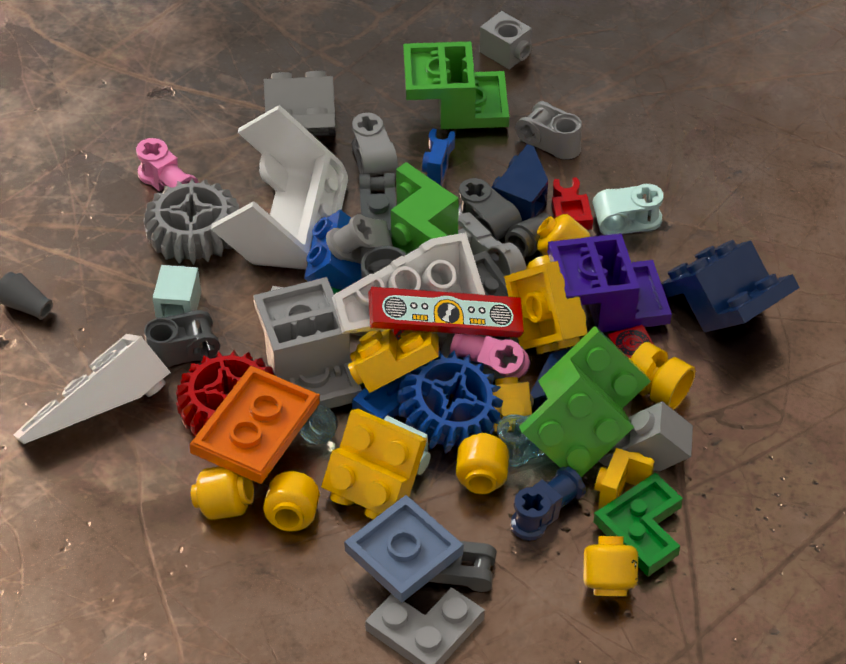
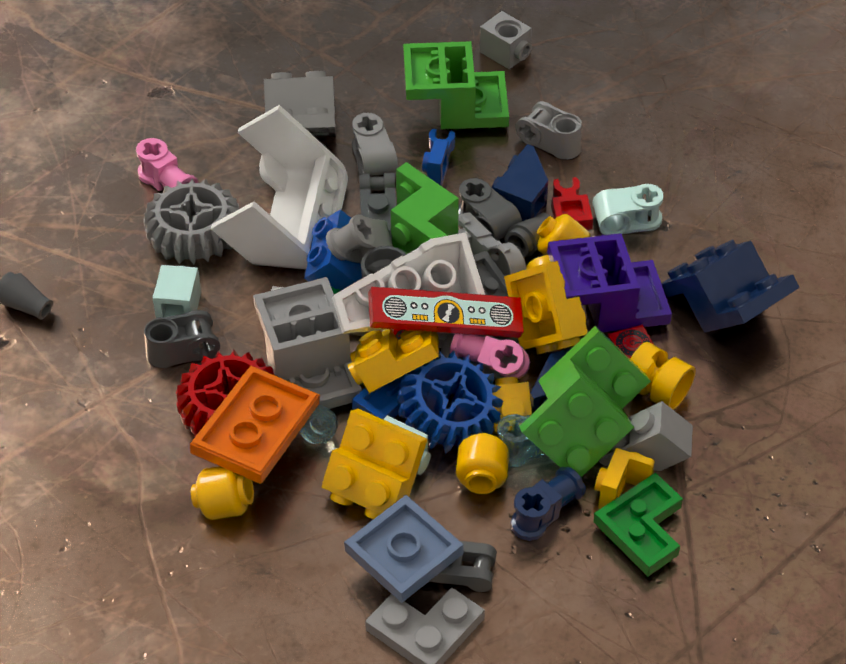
(118, 377): white wedge -> none
(291, 501): yellow head -> none
(610, 566): yellow head -> none

